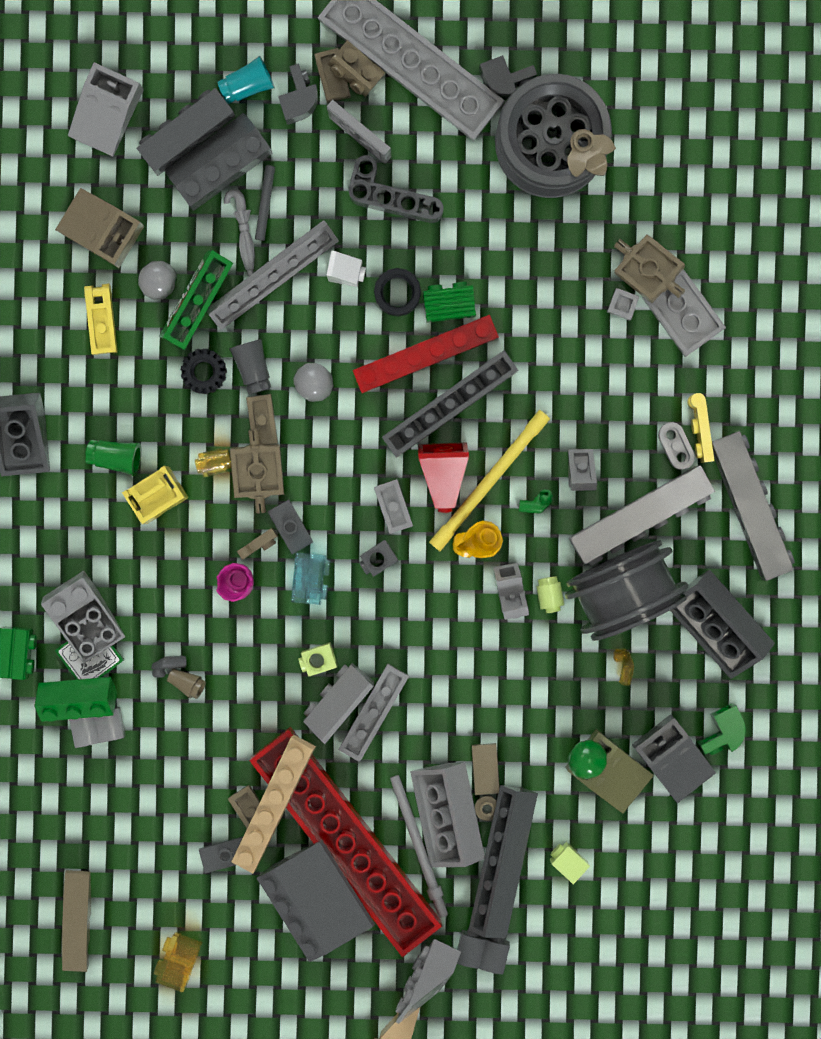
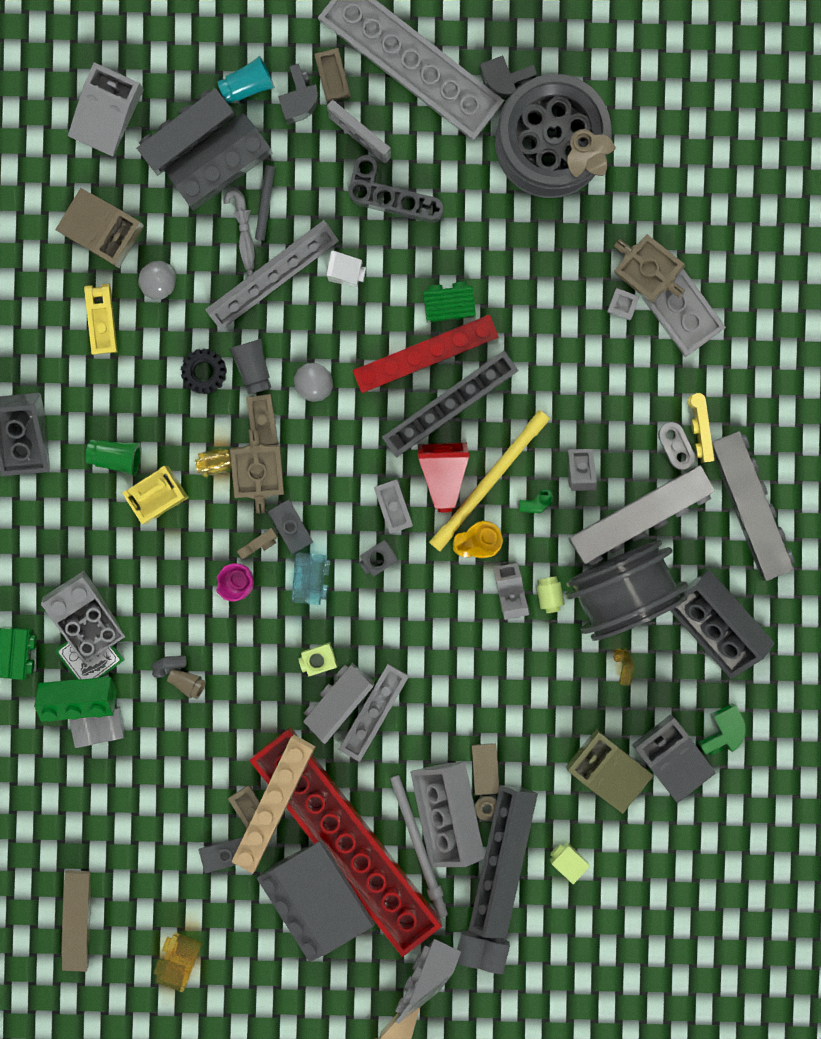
(196, 299): green brick -> none
(355, 69): dark tan bracket -> none
(397, 273): black tyre -> none
(587, 759): green hair -> none

